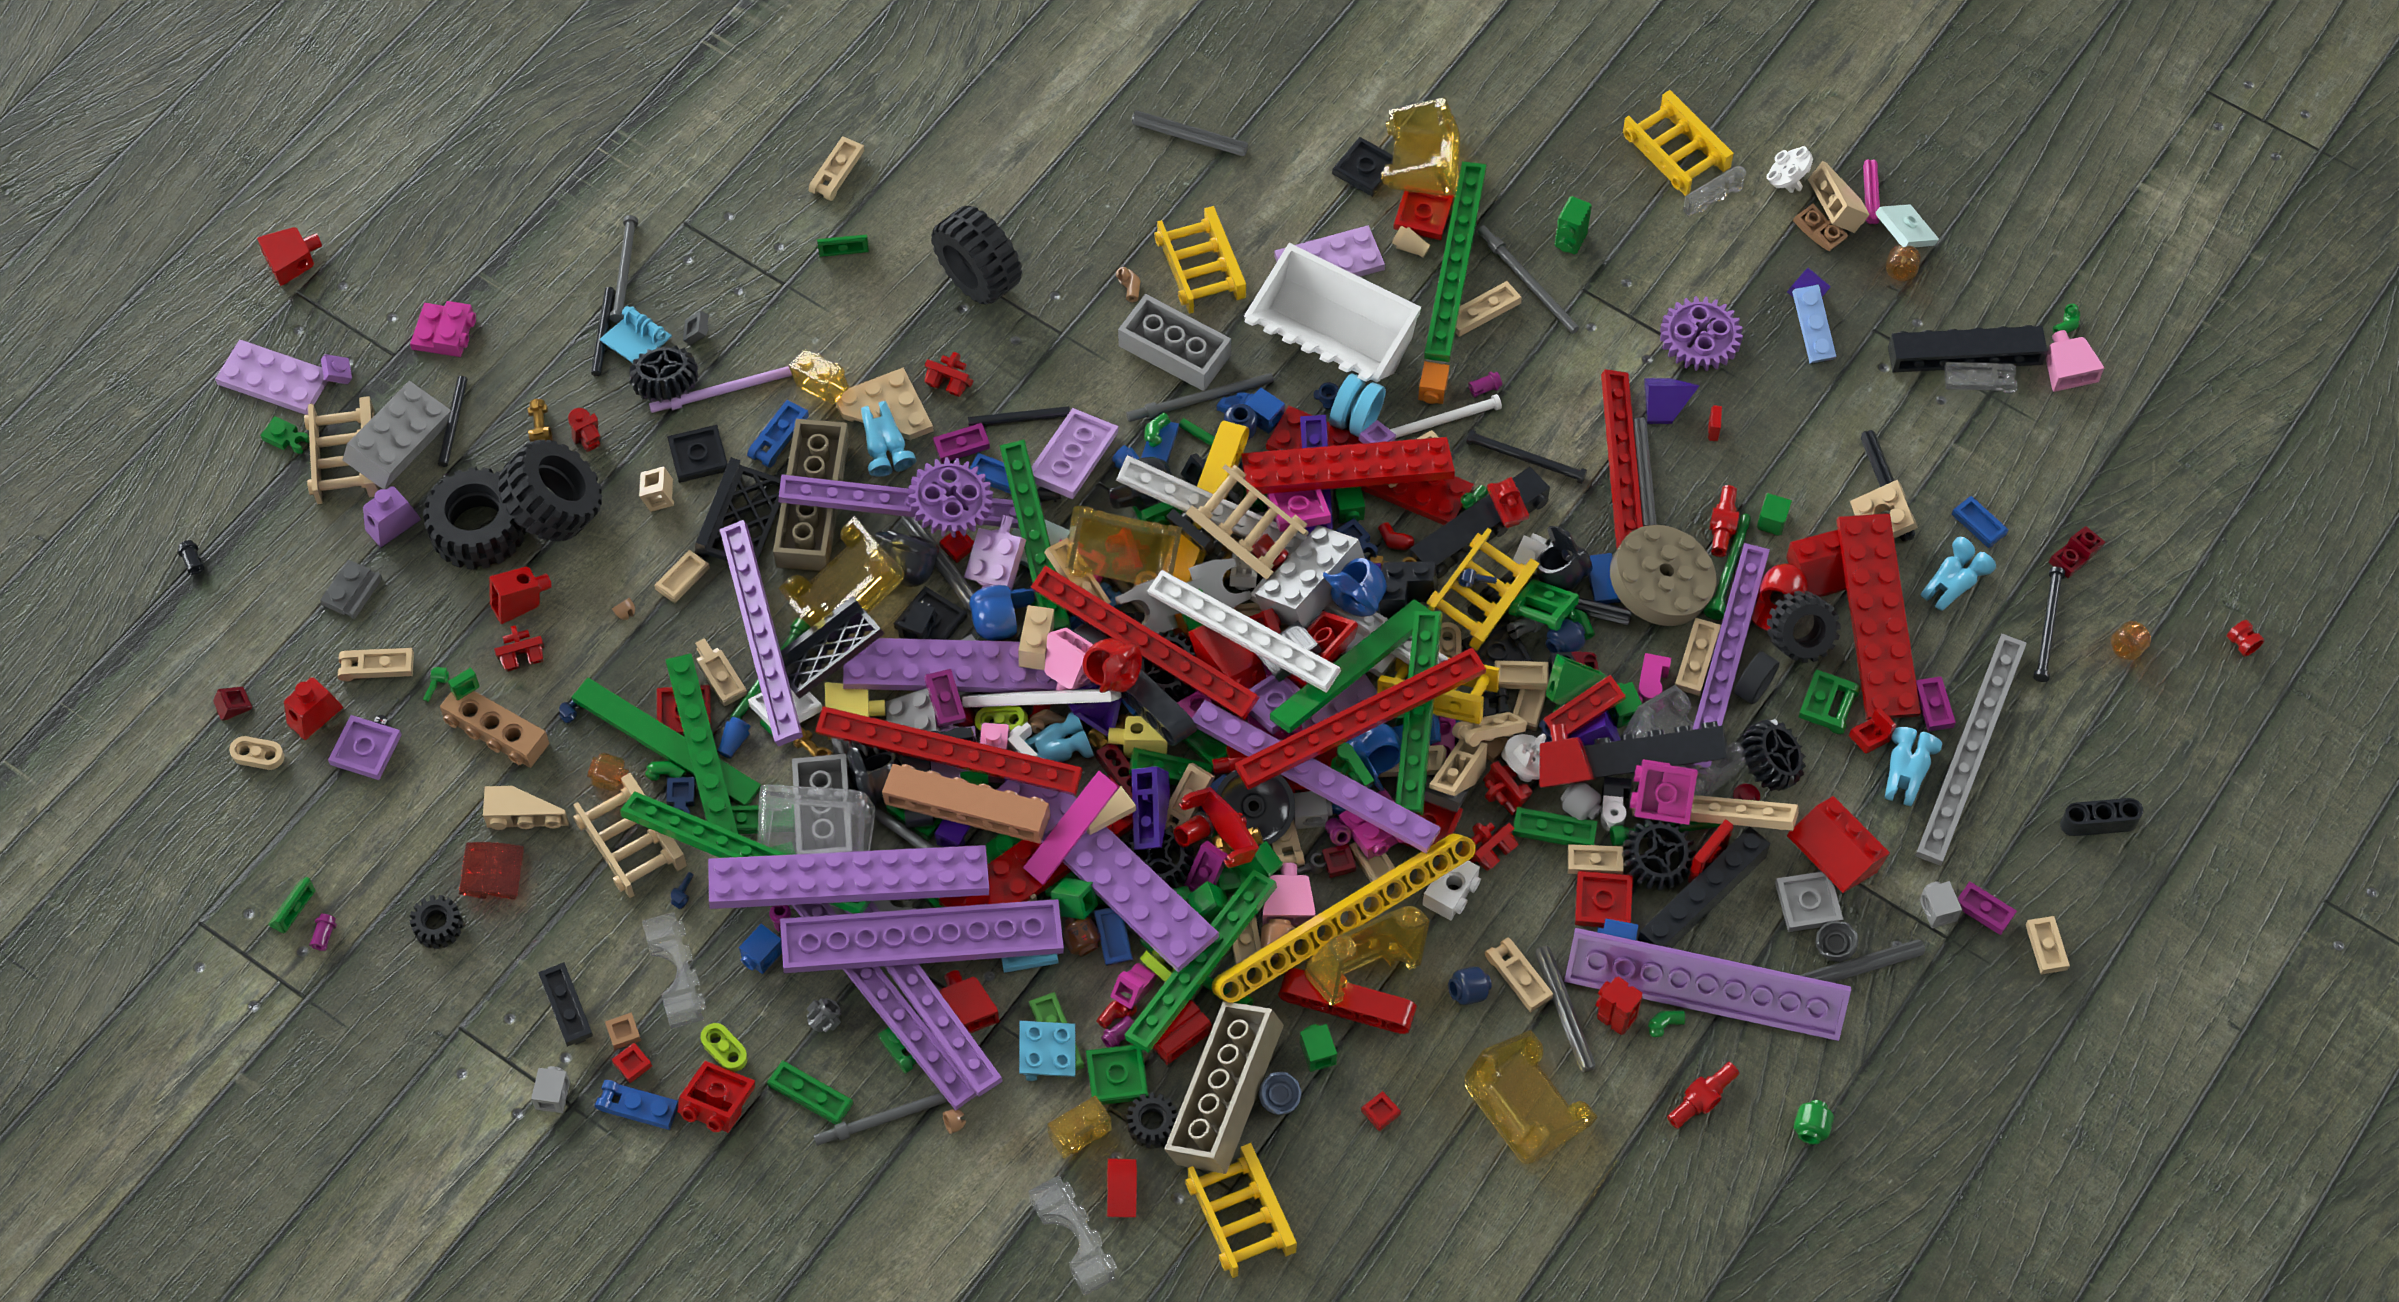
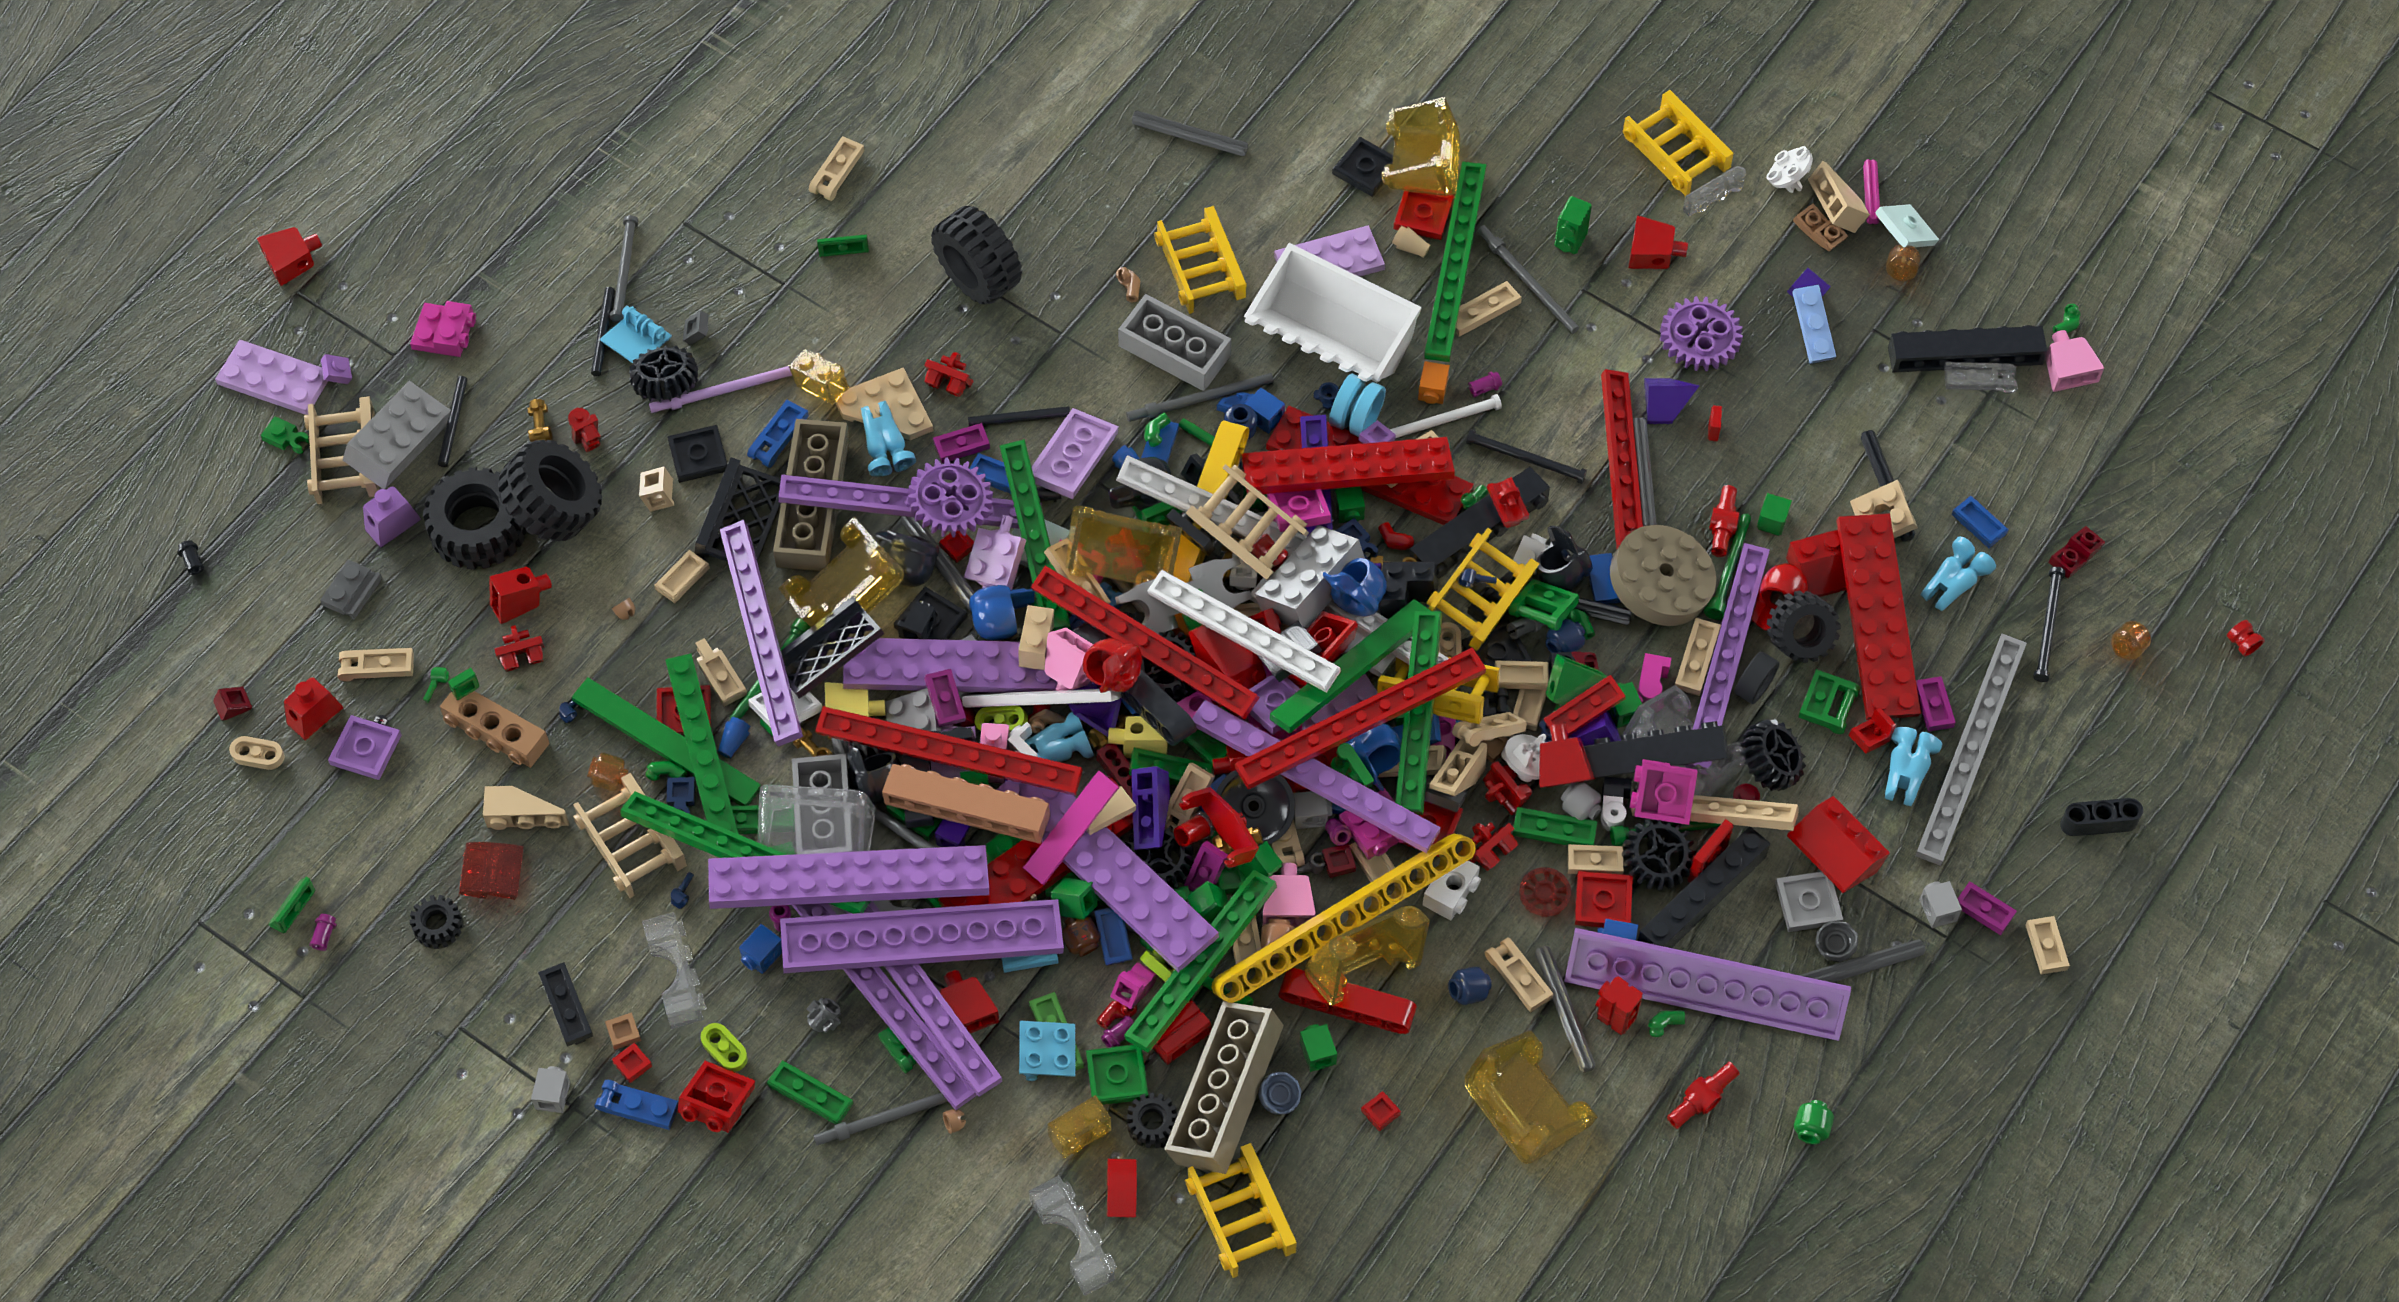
(1545, 891): none -> clear red wheel
(1654, 245): none -> red torso

